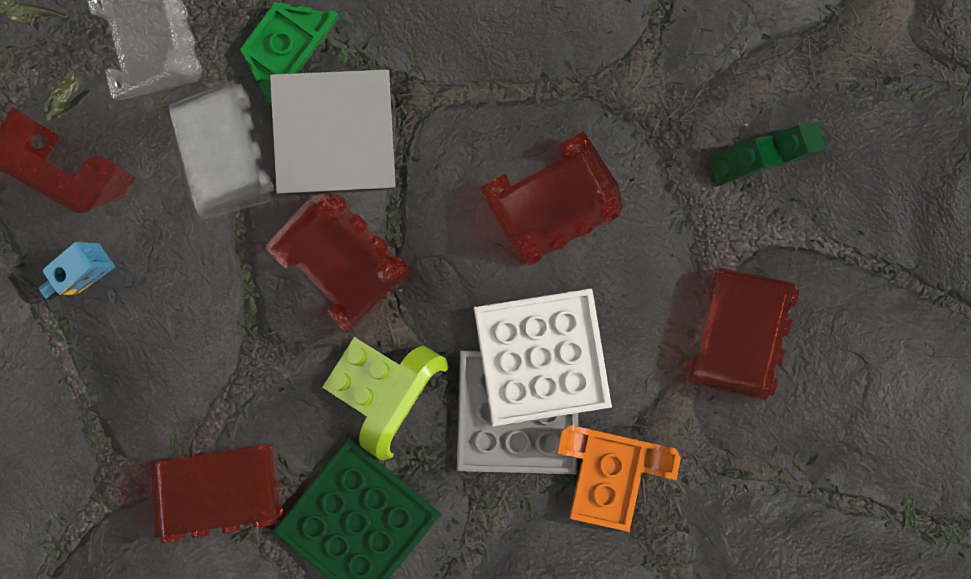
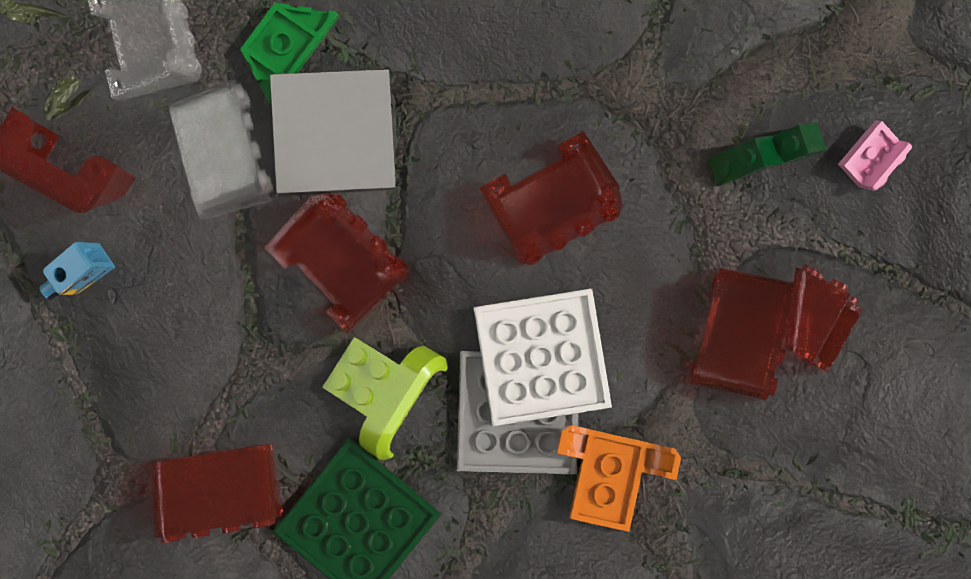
(819, 318): none -> clear red windscreen
(874, 156): none -> bright pink bracket

